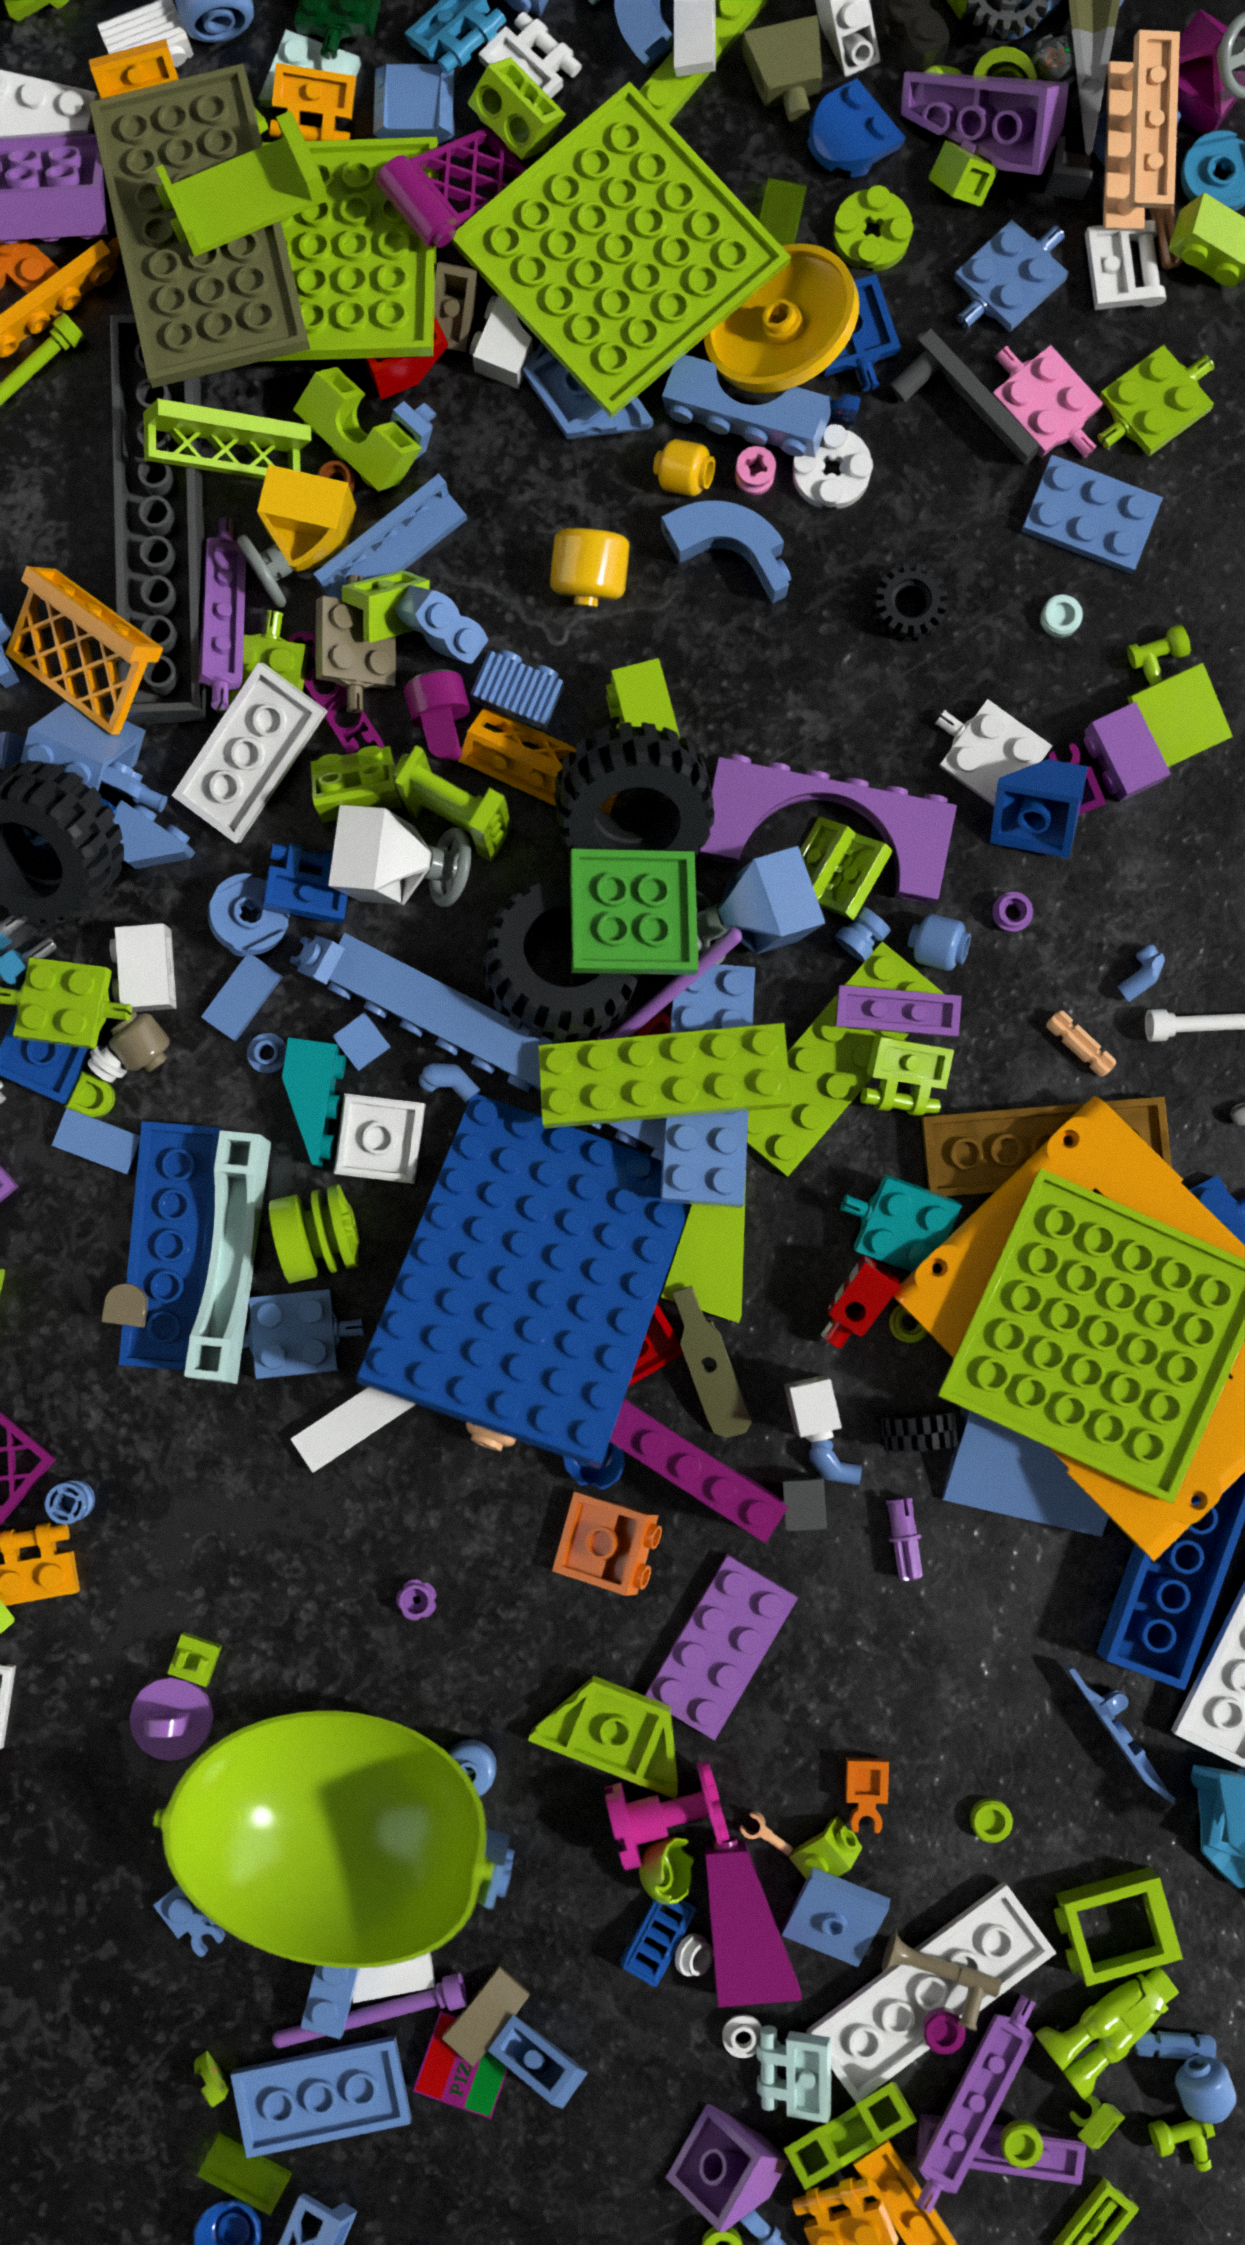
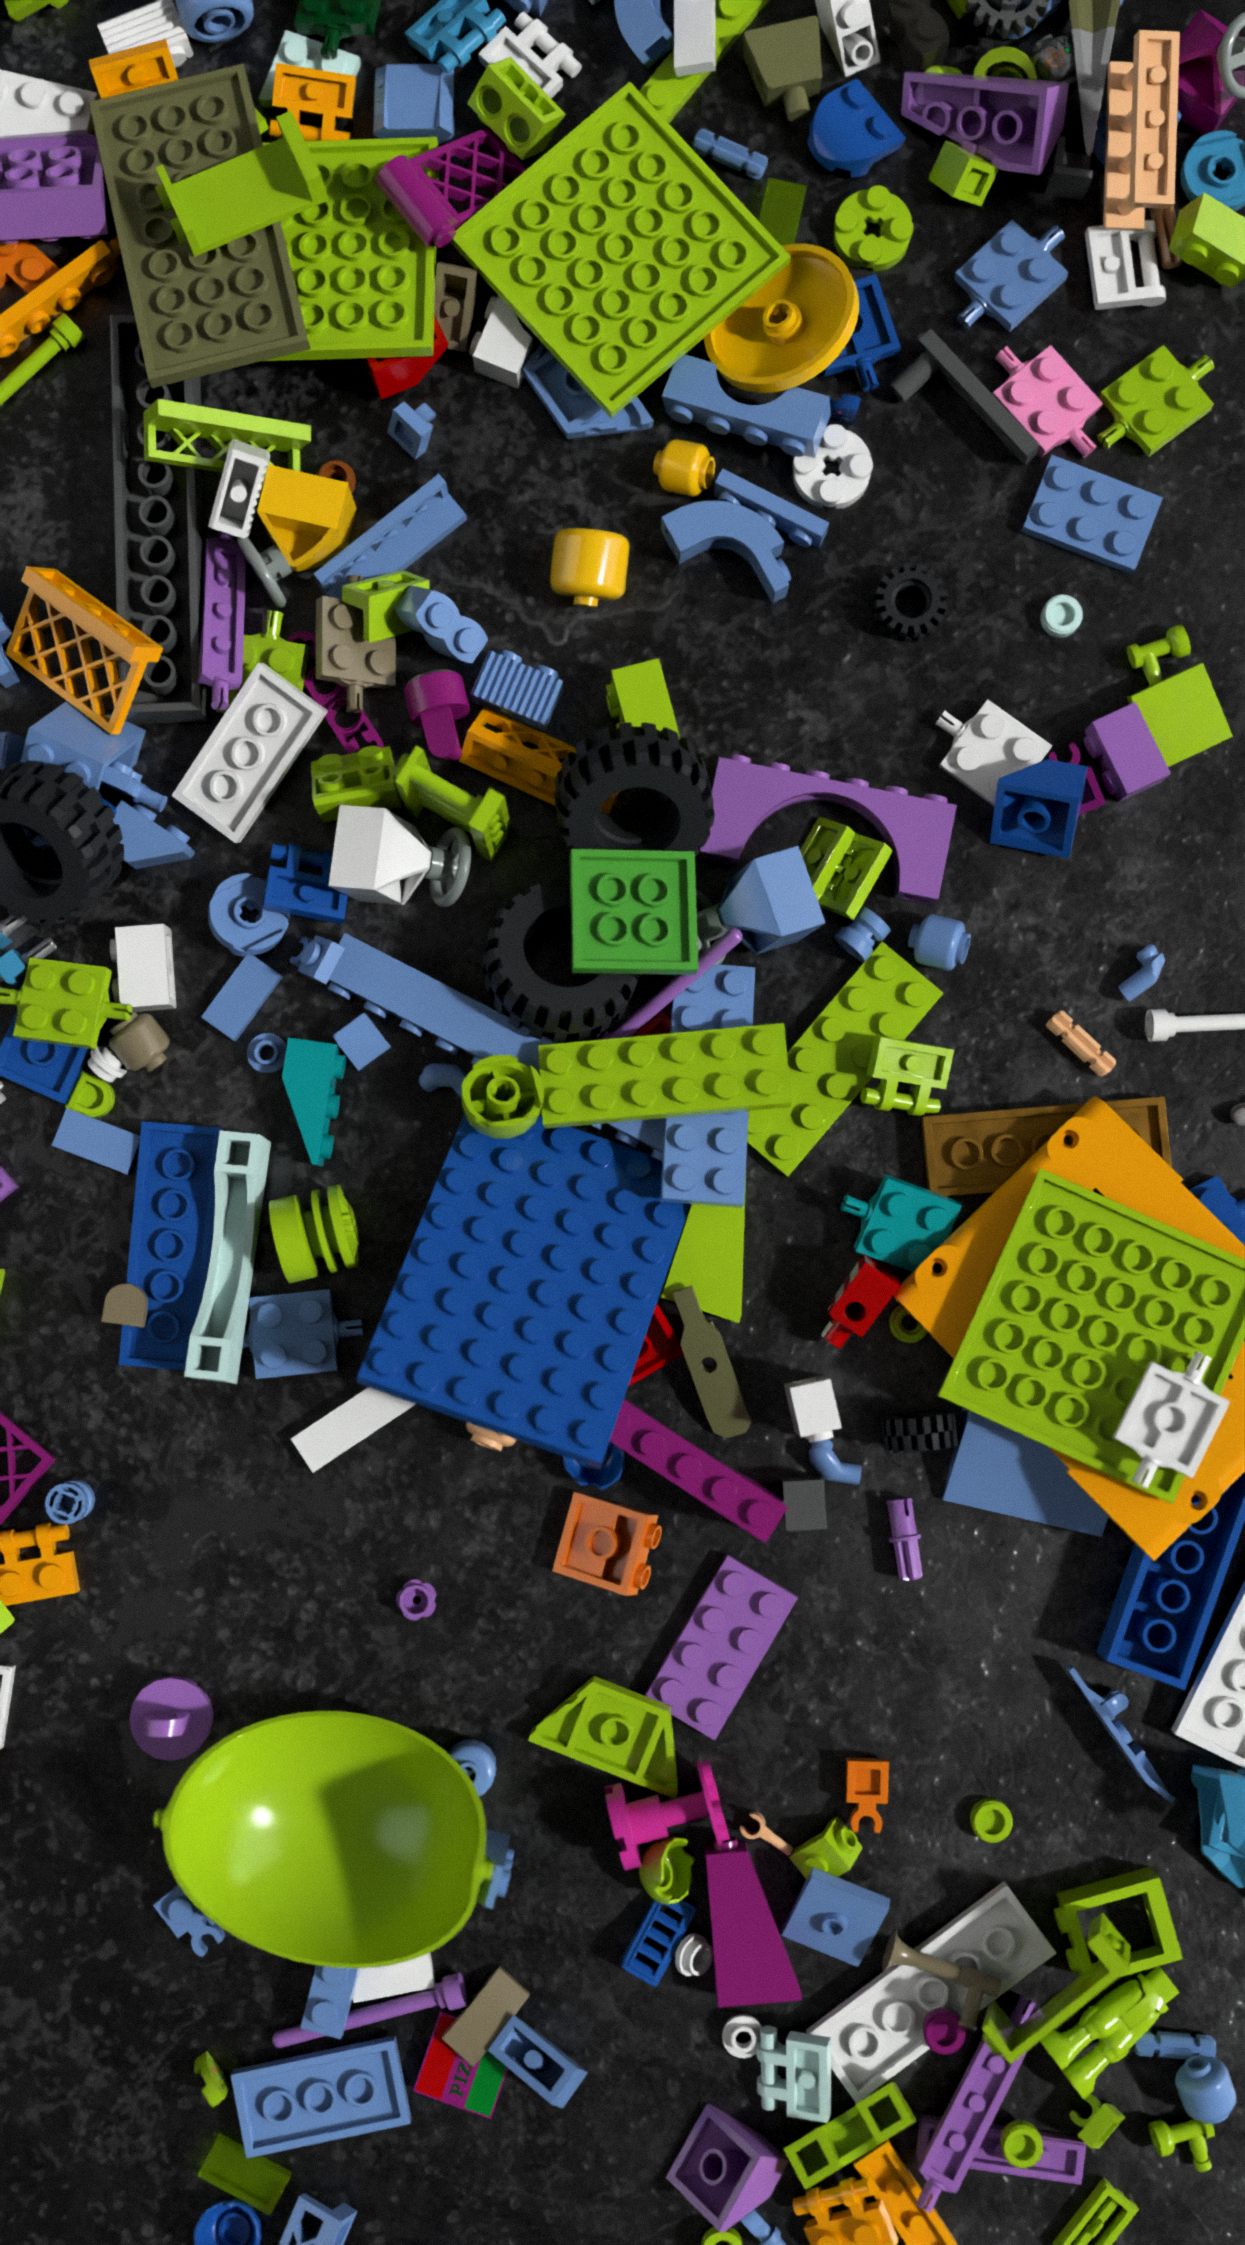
(194, 1659): lime tile -> none
(239, 489): none -> white brick
(331, 410): lime arch -> none
(379, 1138): white plate -> none
(502, 1096): none -> lime cylinder
(730, 154): none -> medium blue axle
(753, 480): bright pink wheel -> none
(801, 525): none -> medium blue plate
(898, 1011): medium lavender plate -> none
(1013, 2041): none -> lime panel
(1023, 906): medium lavender plate -> none
(1171, 1419): none -> white plate

